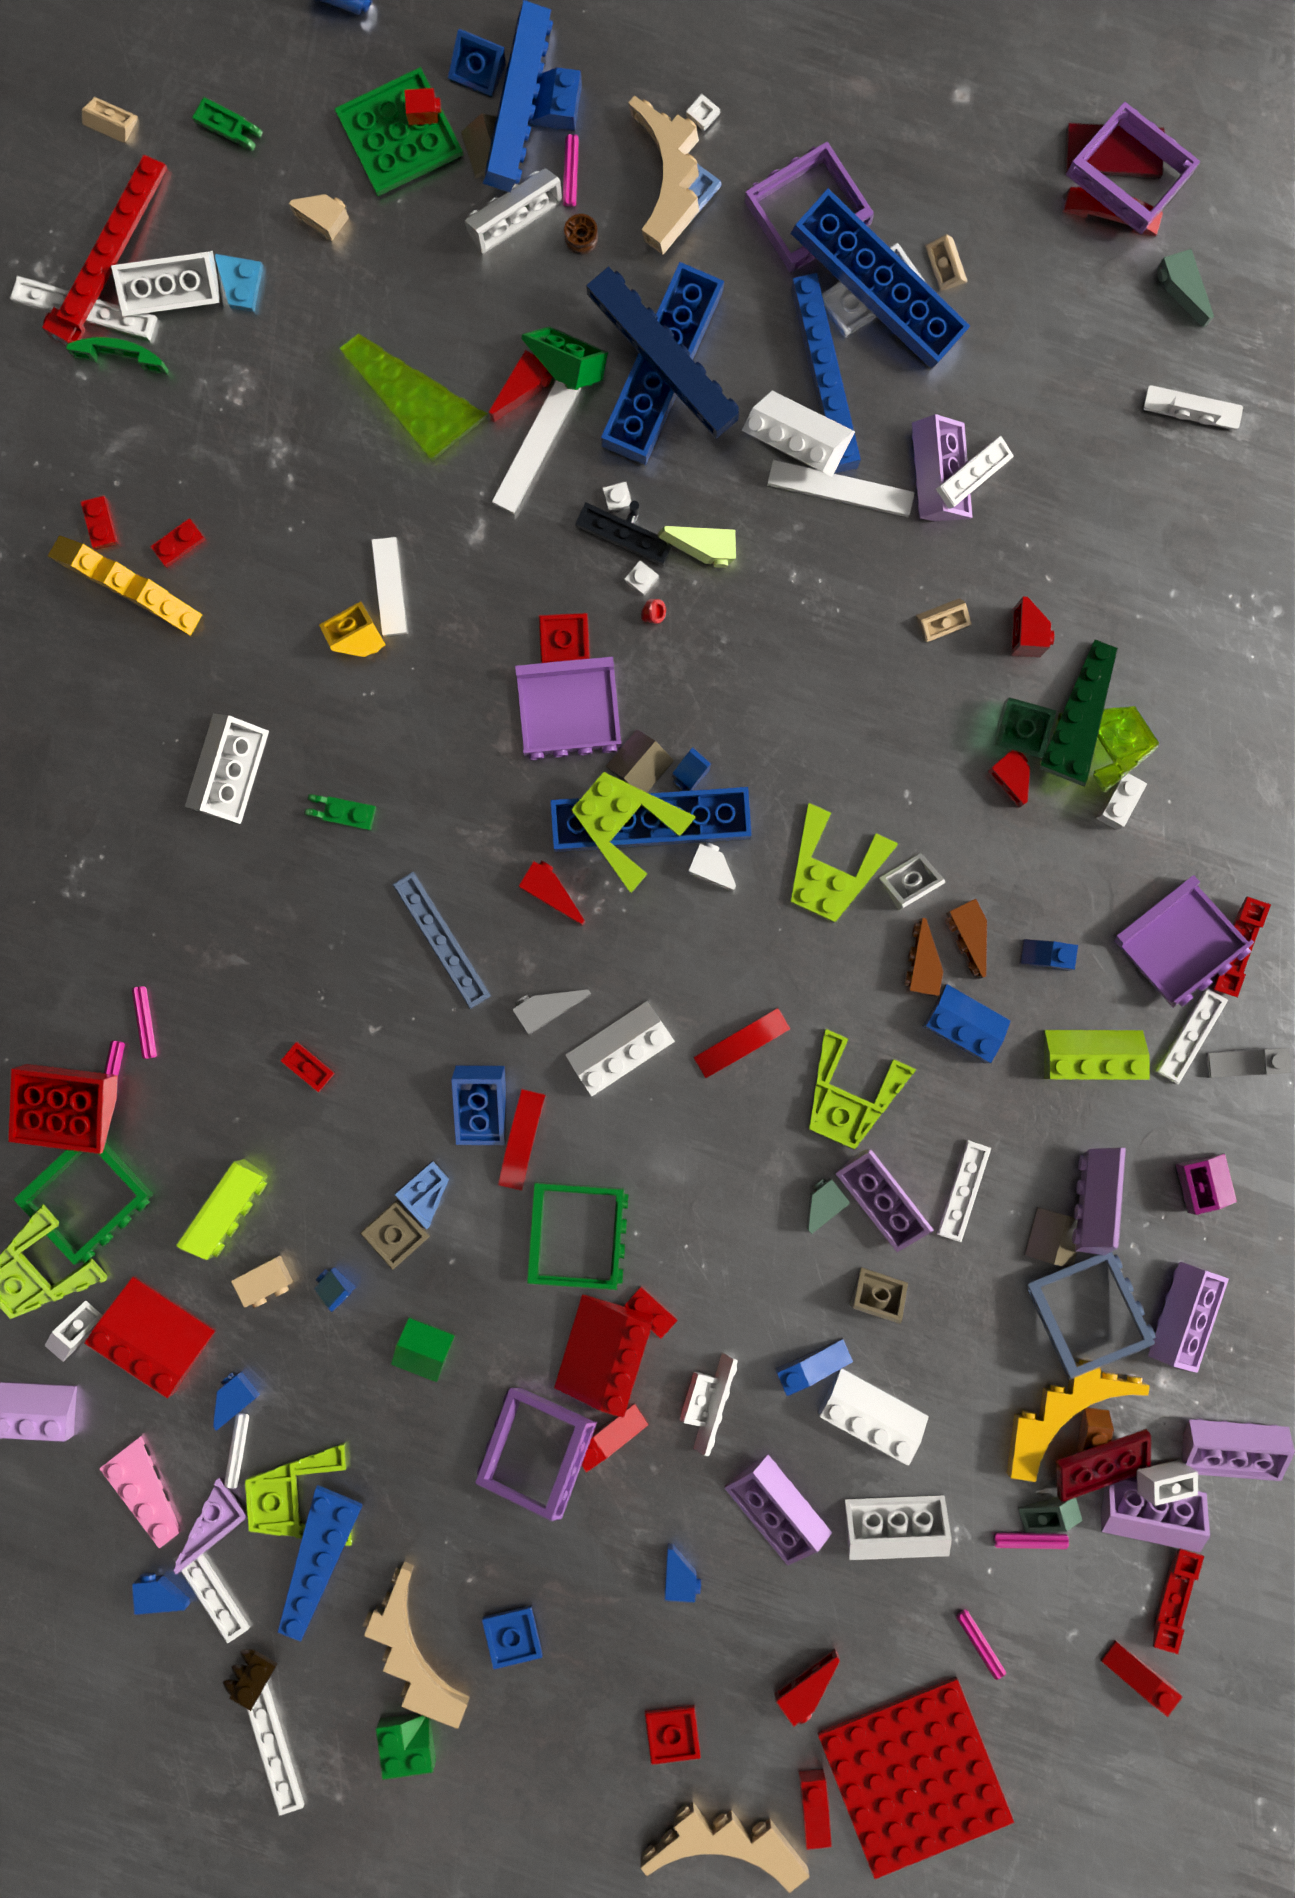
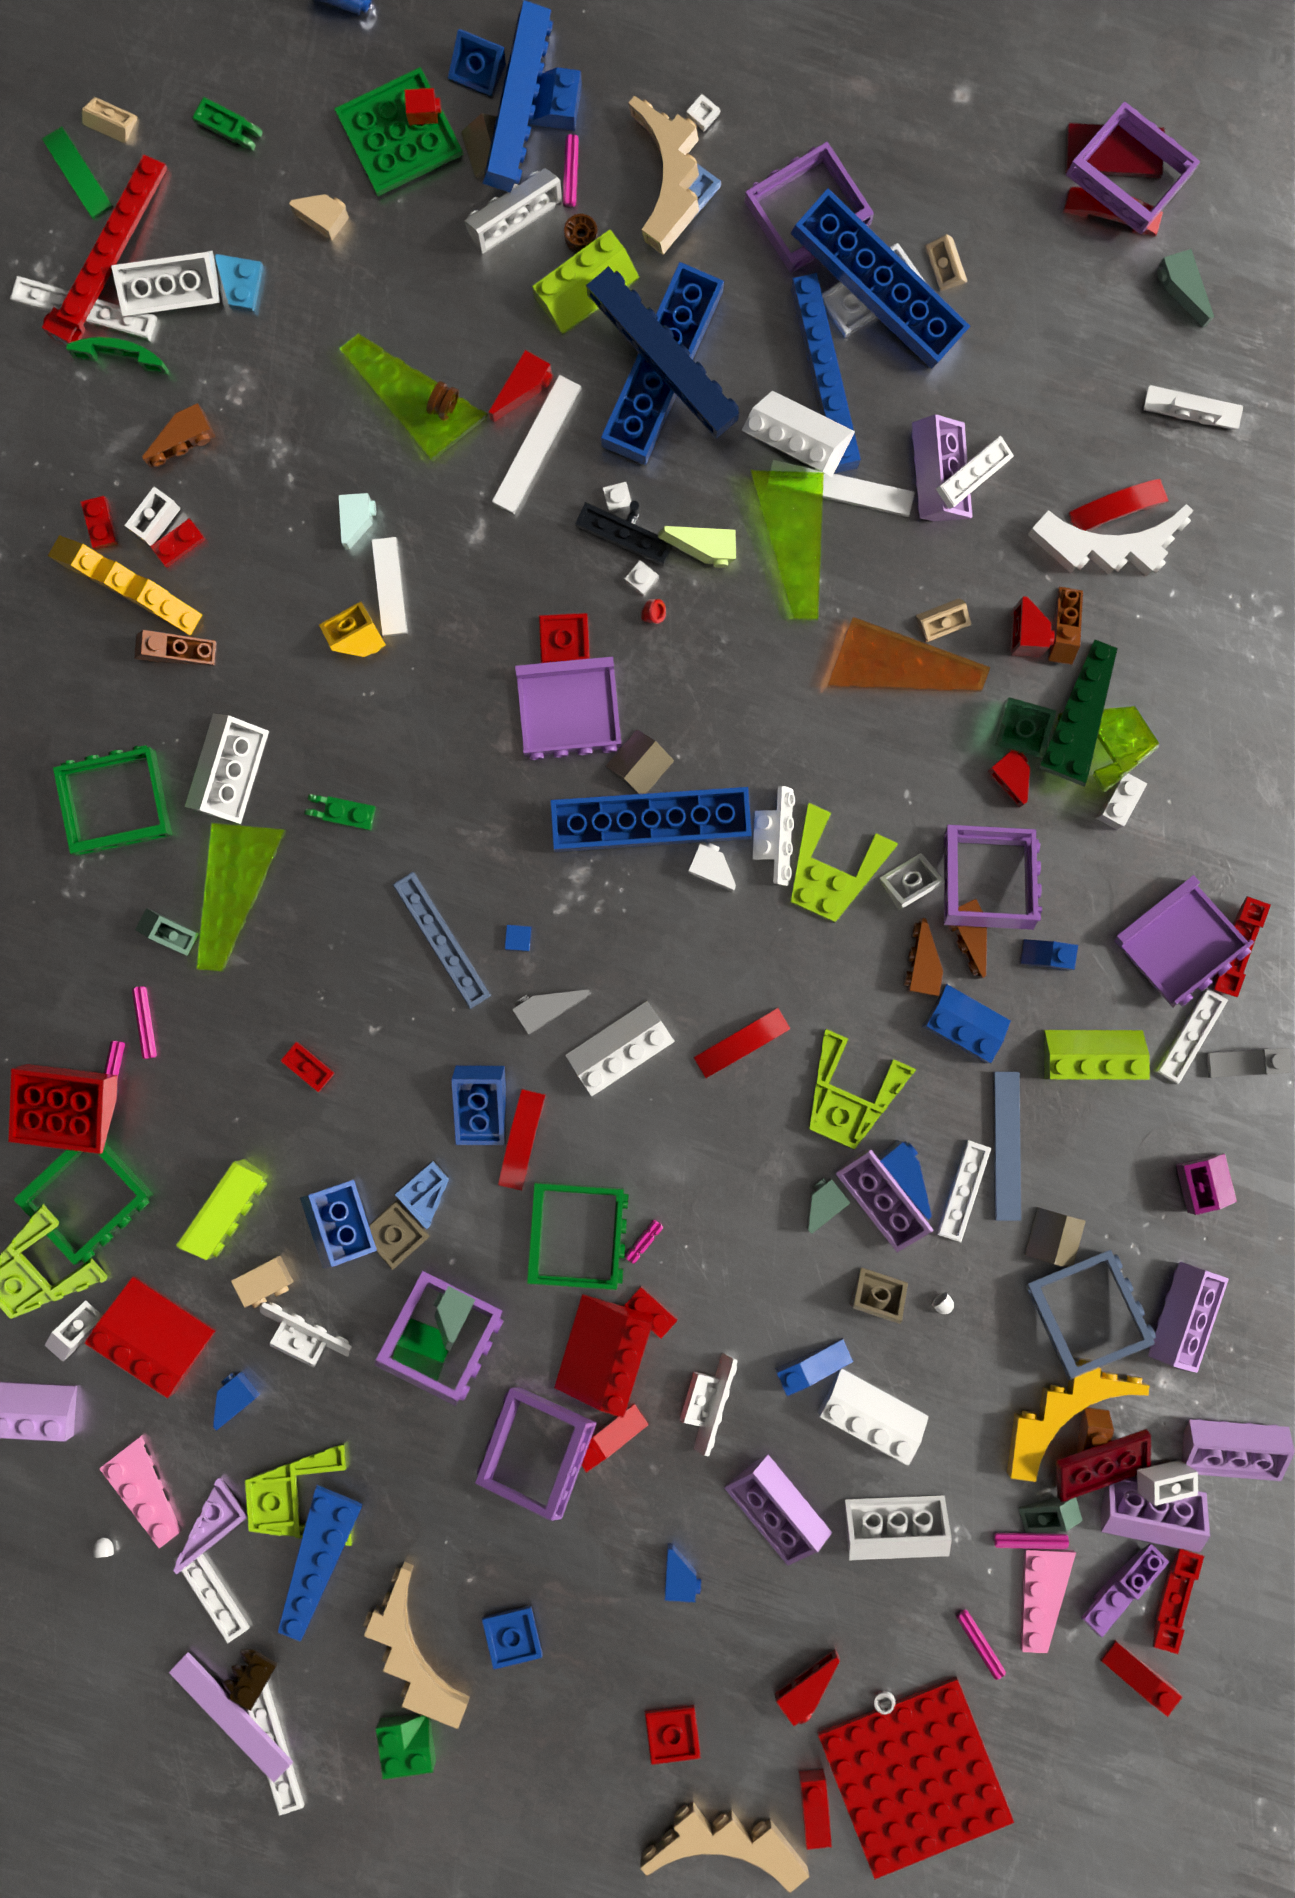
(77, 172): none -> green slope
(94, 763): none -> green window
(103, 1548): none -> white hinge
(152, 516): none -> white brick
(157, 1595): blue slope -> none
(166, 932): none -> sand green slope
(174, 648): none -> dark orange slope
(182, 432): none -> dark orange slope
(231, 1717): none -> lavender tile
(234, 877): none -> clear neon green wing
(236, 1450): white axle -> none
(301, 1339): none -> white bracket
(333, 1288): slope -> none
(338, 1224): none -> blue slope
(355, 517): none -> light aqua slope
(401, 1371): none -> medium lavender window
(442, 400): none -> reddish brown wheel
(451, 1314): none -> sand green slope
(518, 938): none -> blue tile
(546, 887): red slope -> none
(564, 290): none -> lime slope
(567, 357): green slope -> none
(609, 807): lime wing -> none
(643, 1241): none -> dark pink axle
(691, 770): blue slope -> none
(773, 835): none -> white bracket
(794, 524): none -> clear neon green wing
(881, 1707): none -> white hinge
(893, 661): none -> clear orange wing
(906, 1170): none -> blue slope
(943, 1303): none -> white hinge
(996, 836): none -> medium lavender window
(1007, 1146): none -> sand blue tile
(1044, 1587): none -> bright pink wing
(1066, 626): none -> dark orange slope
(1099, 1200): lavender slope -> none
(1110, 552): none -> white arch
(1119, 505): none -> red slope
(1123, 1588): none -> medium lavender slope

